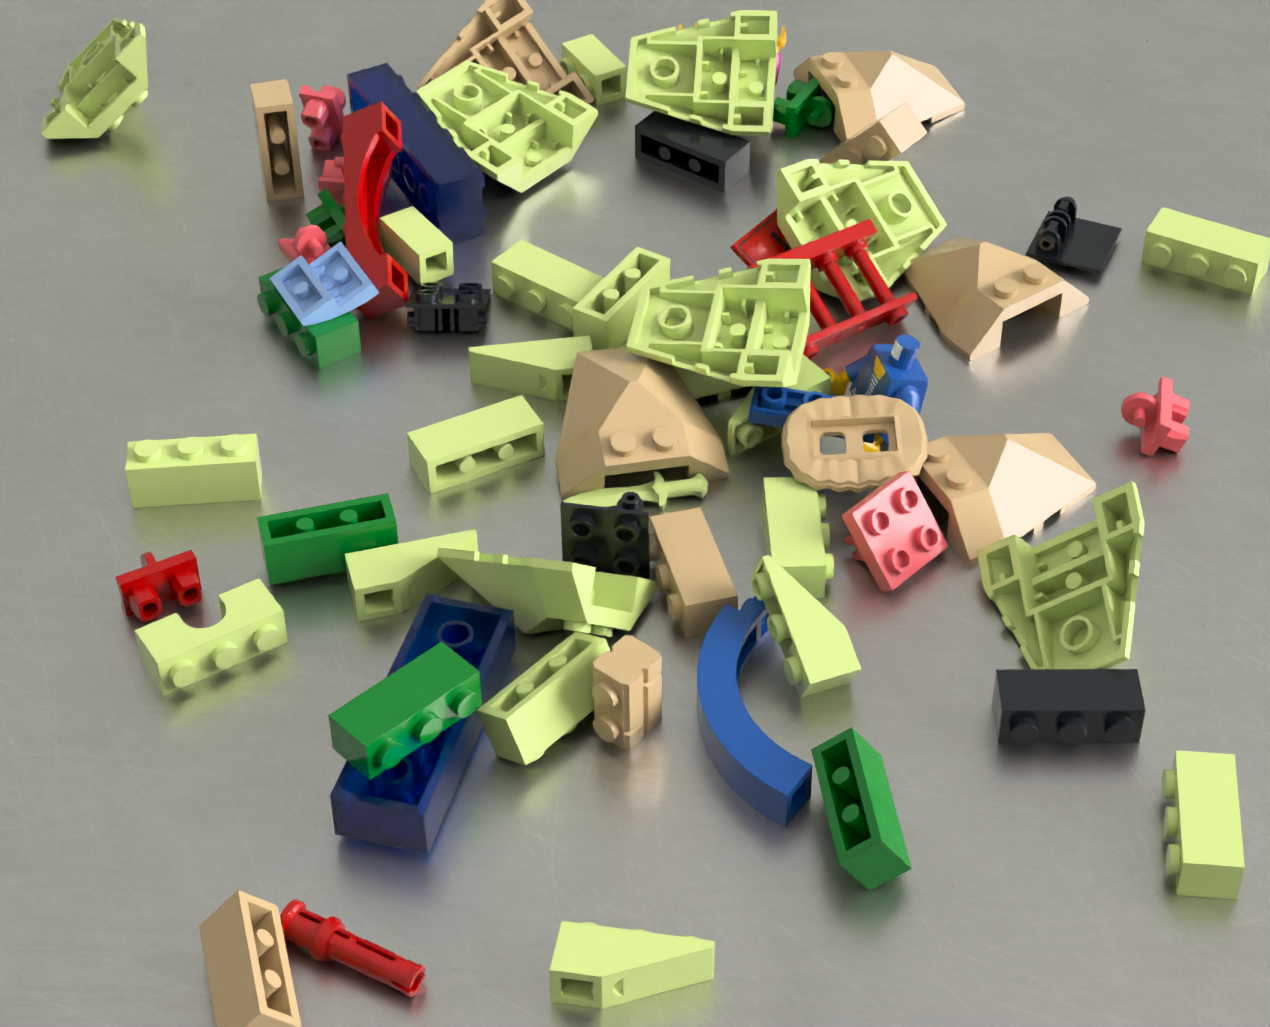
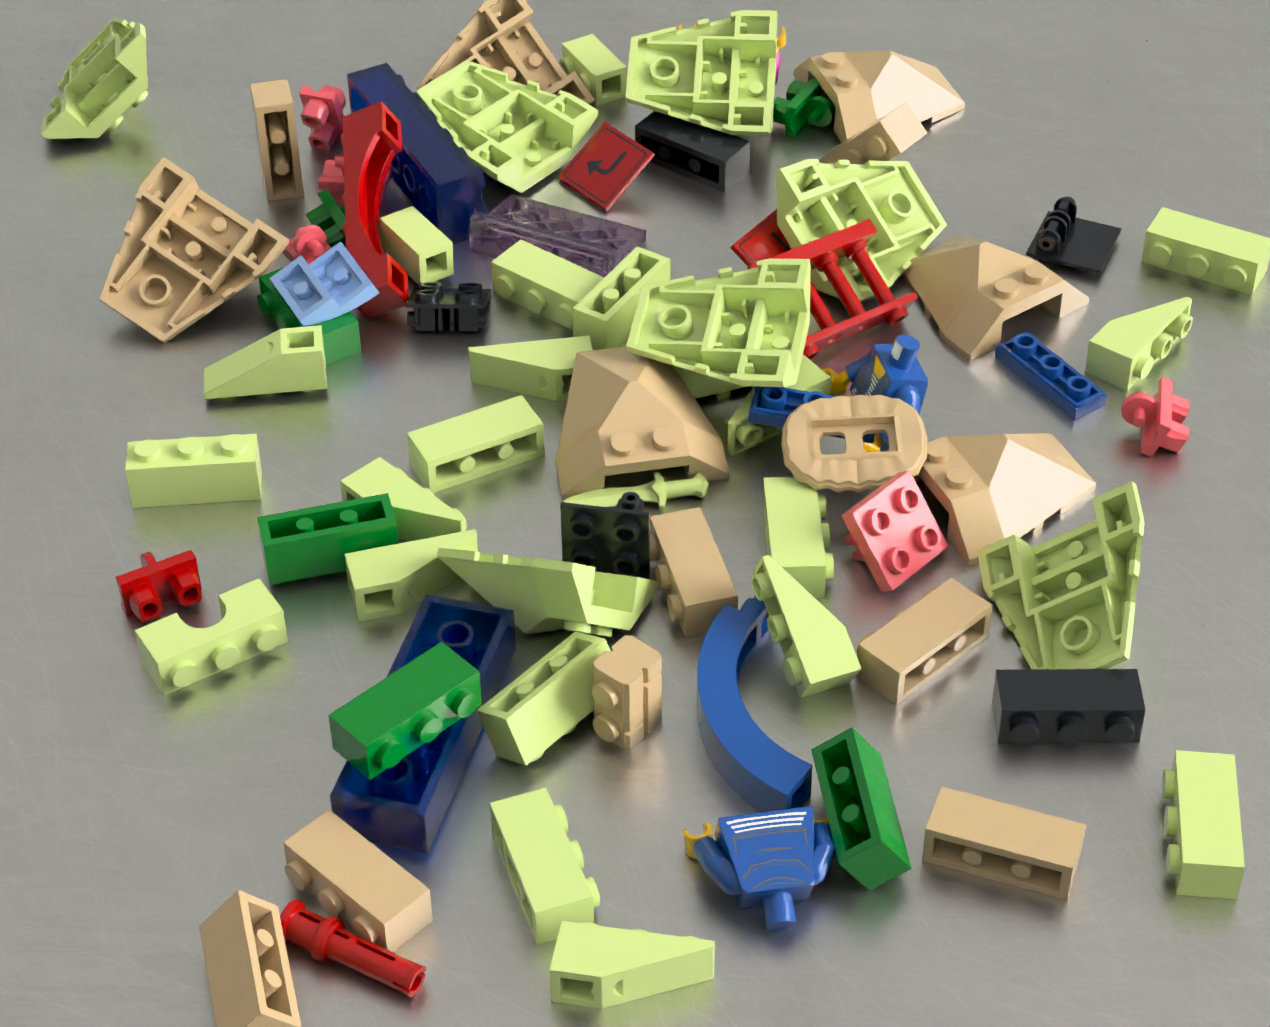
(183, 254): none -> tan wedge
(275, 364): none -> yellowish green slope
(357, 882): none -> tan brick
(415, 508): none -> yellowish green slope
(502, 228): none -> clear purple fence
(543, 863): none -> yellowish green brick
(606, 166): none -> red piece
(766, 859): none -> blue torso
(923, 640): none -> tan brick
(1003, 842): none -> tan brick
(1051, 375): none -> blue tile
(1133, 343): none -> yellowish green slope

